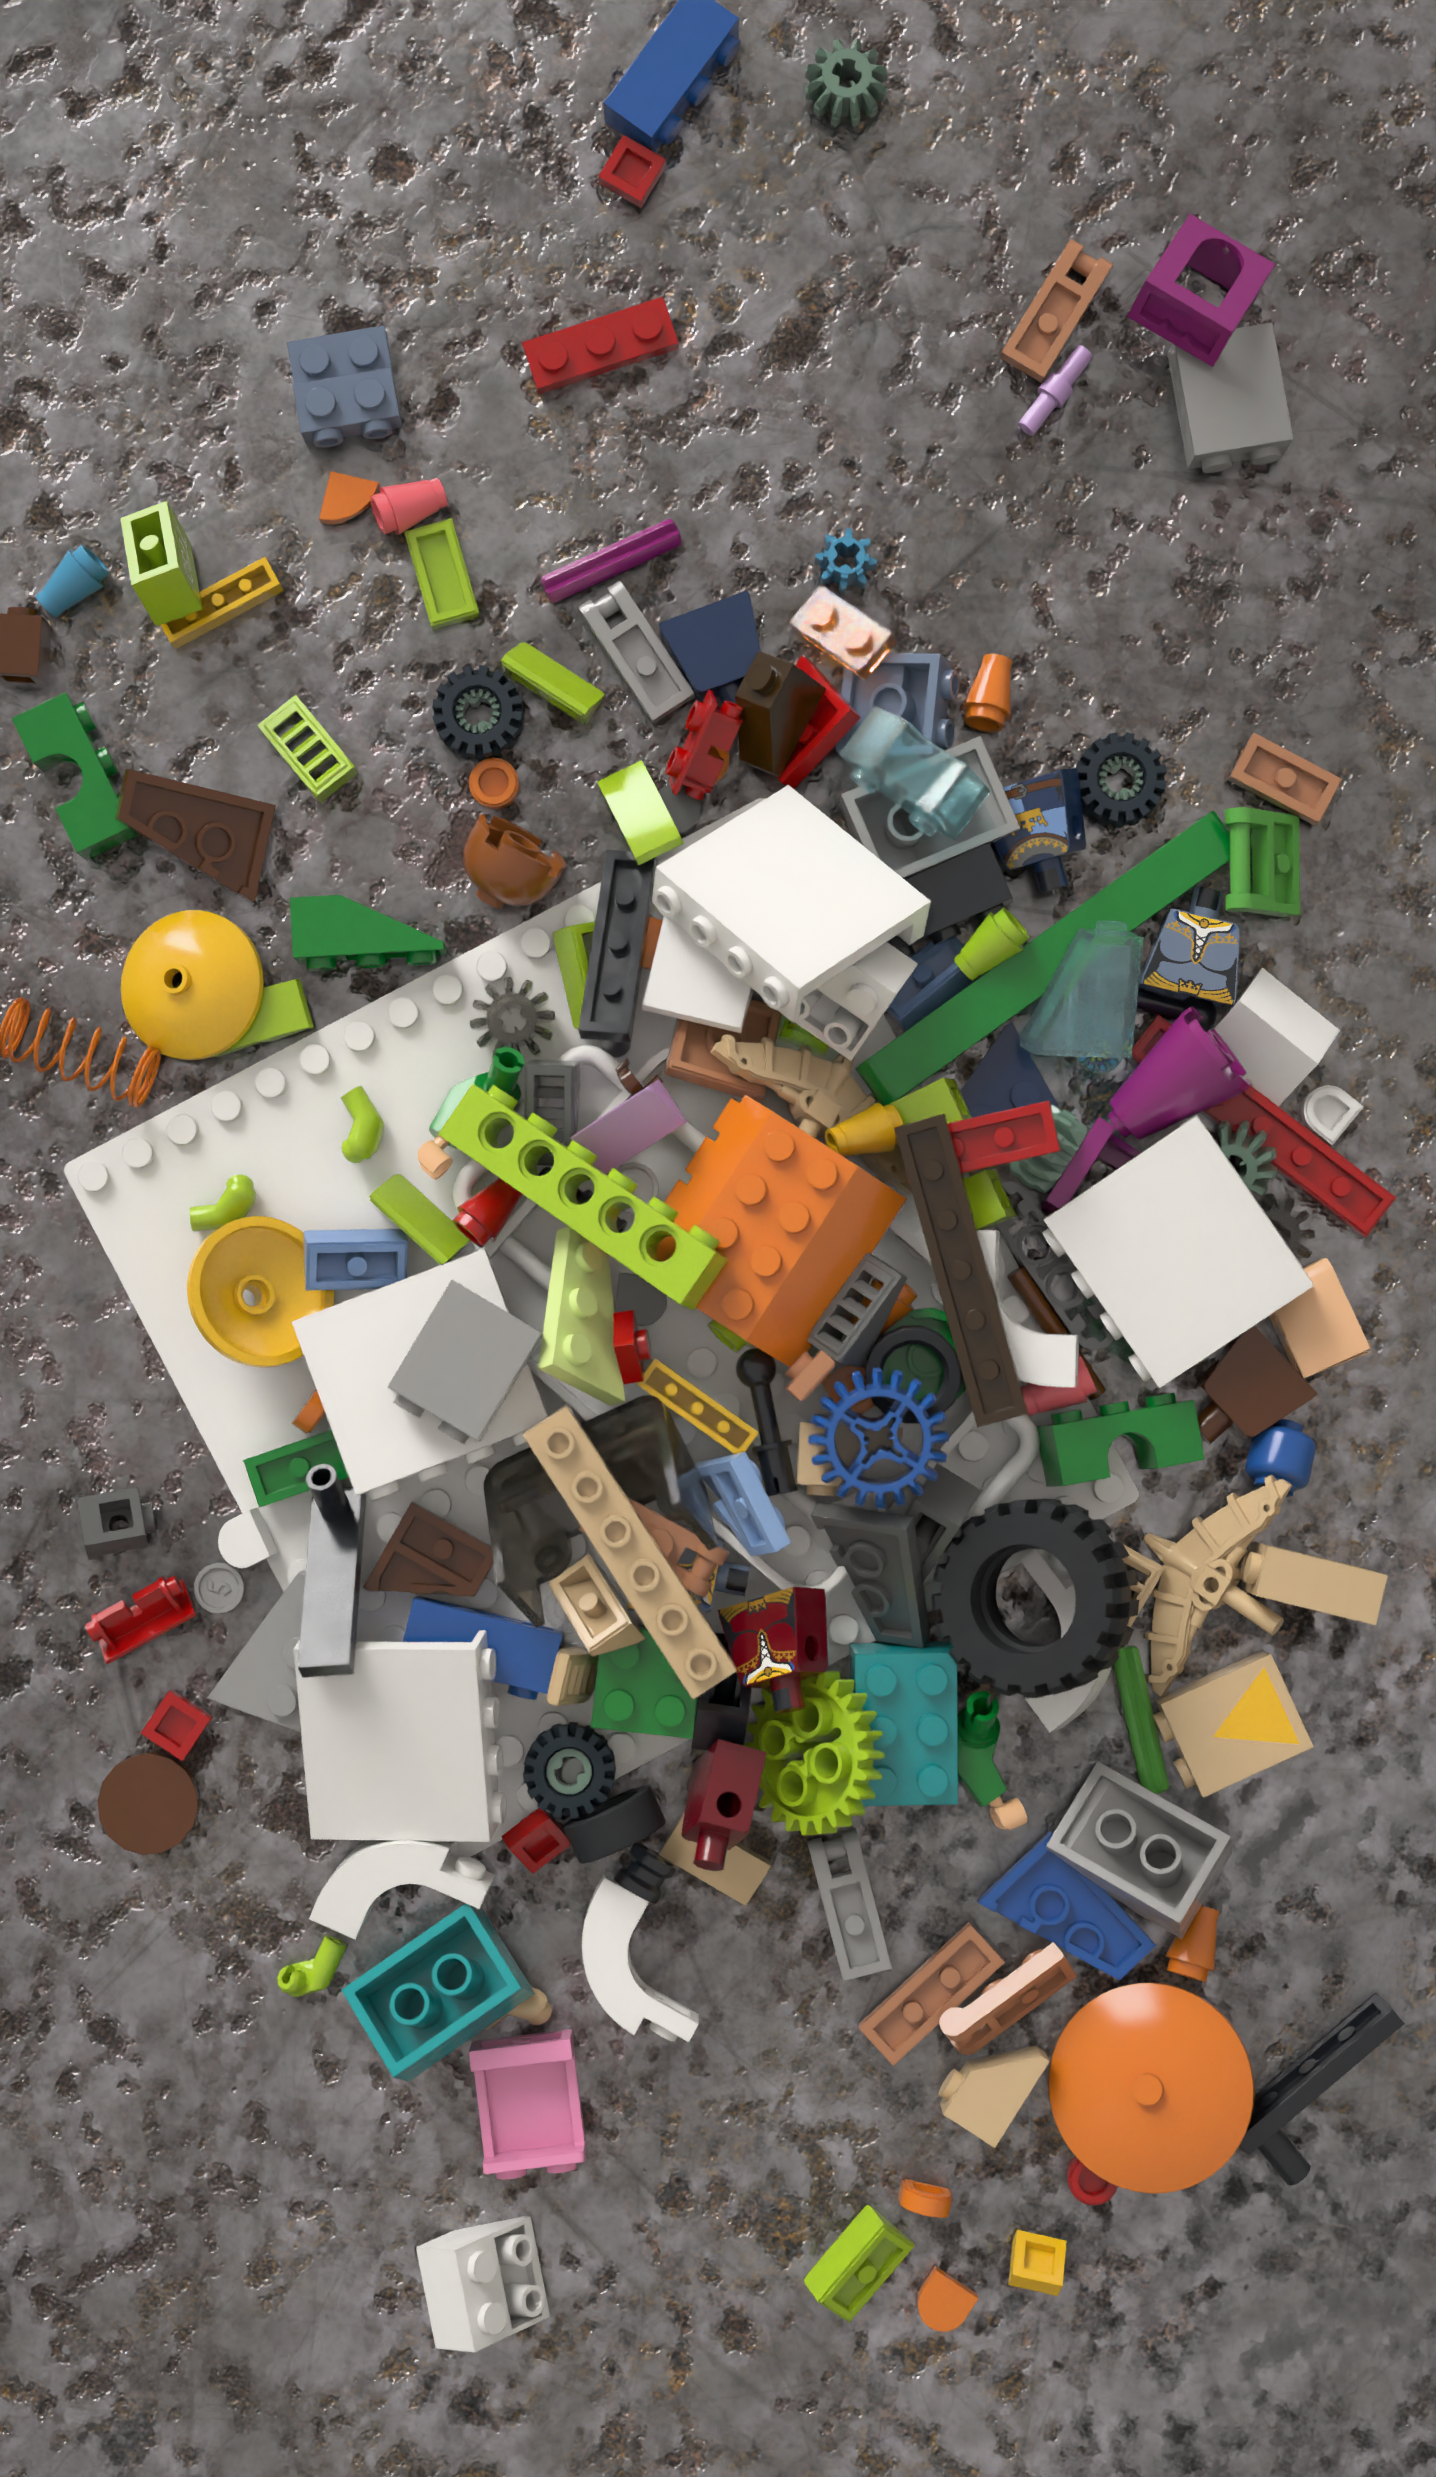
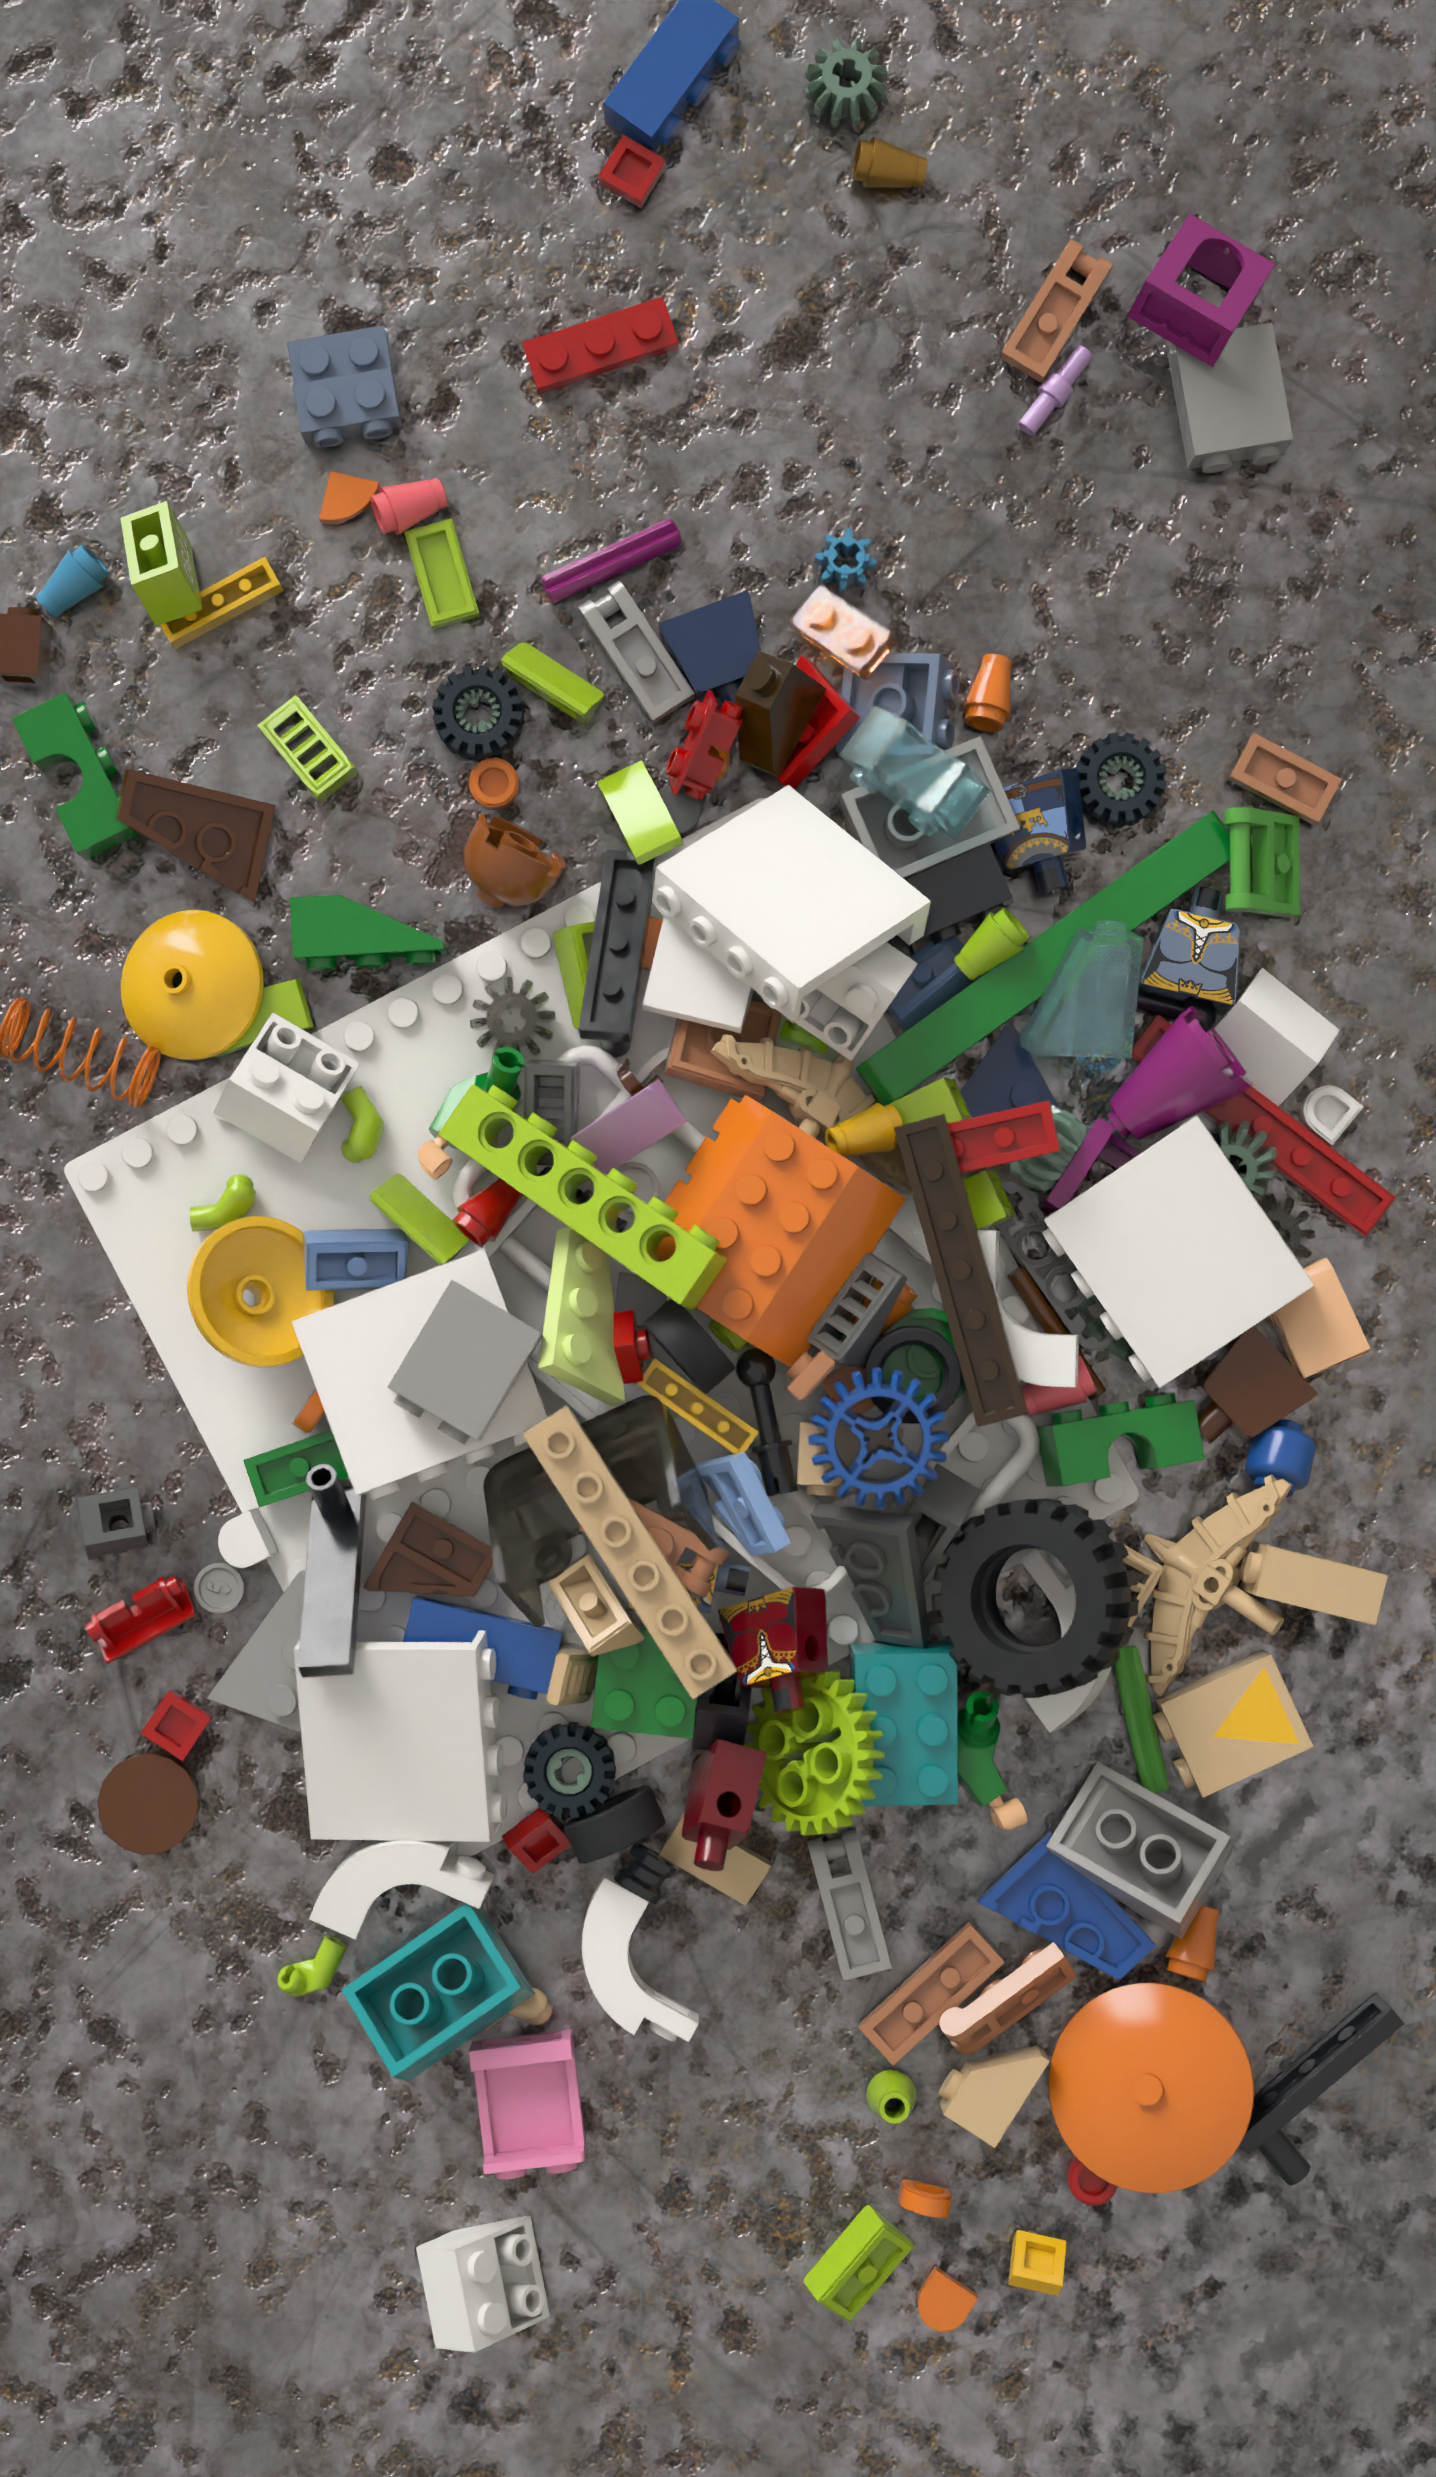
(286, 1087): none -> white slope
(689, 1345): none -> black tyre
(887, 165): none -> pearl gold cone
(891, 2085): none -> lime cone

